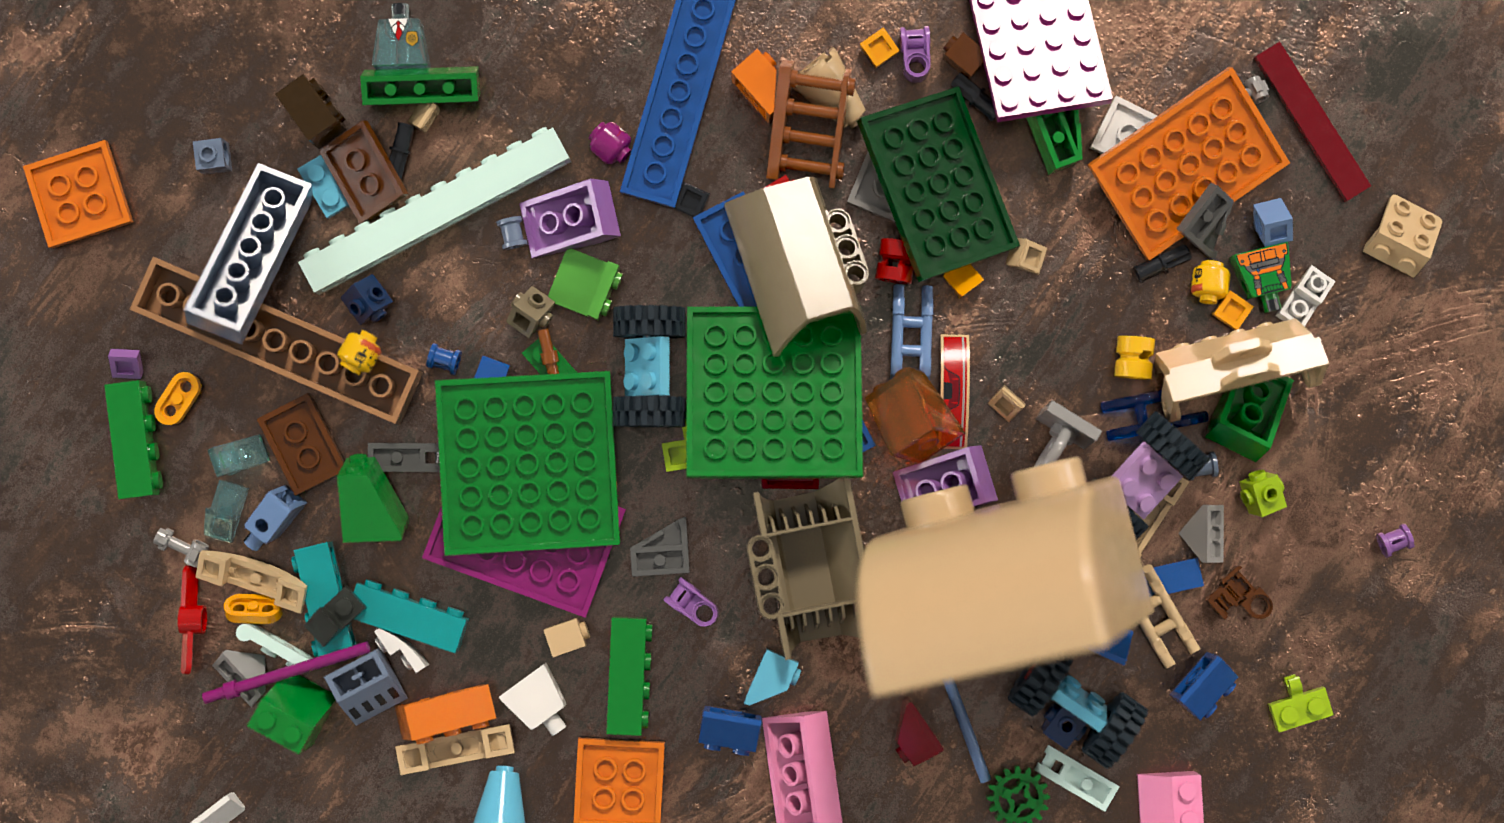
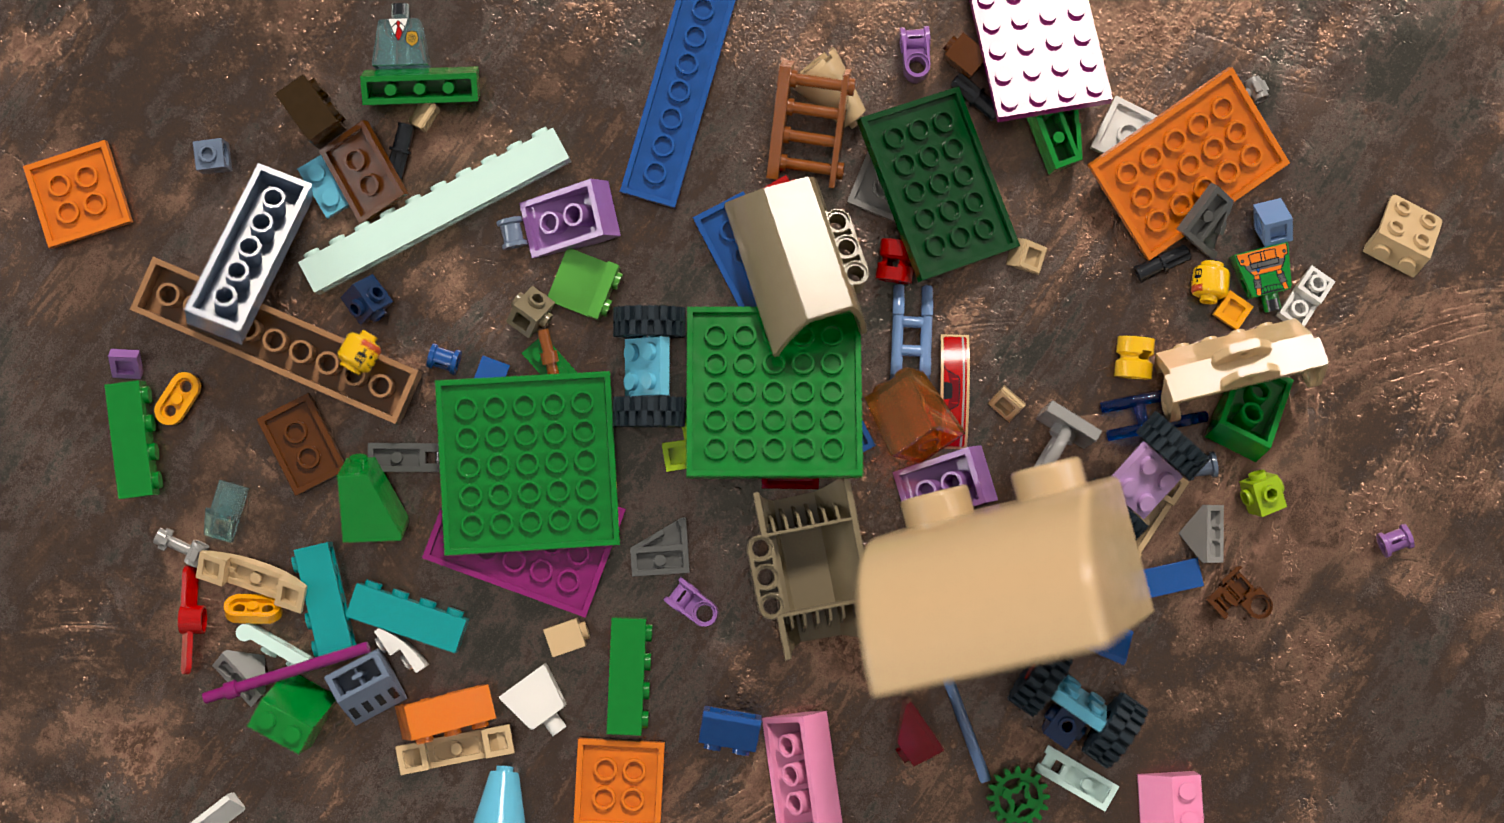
(238, 456): clear light blue slope -> none
(272, 516): medium blue torso -> none
(334, 616): pearl dark grey slope -> none
(610, 143): magenta head -> none
(691, 200): black tile -> none
(757, 82): orange slope -> none
(772, 677): medium azure slope -> none
(879, 48): light orange plate -> none
(963, 280): light orange slope -> none
(1174, 621): tan piece -> none
(1205, 686): blue slope -> none
(1300, 706): lime plate -> none
(1312, 121): dark red tile -> none

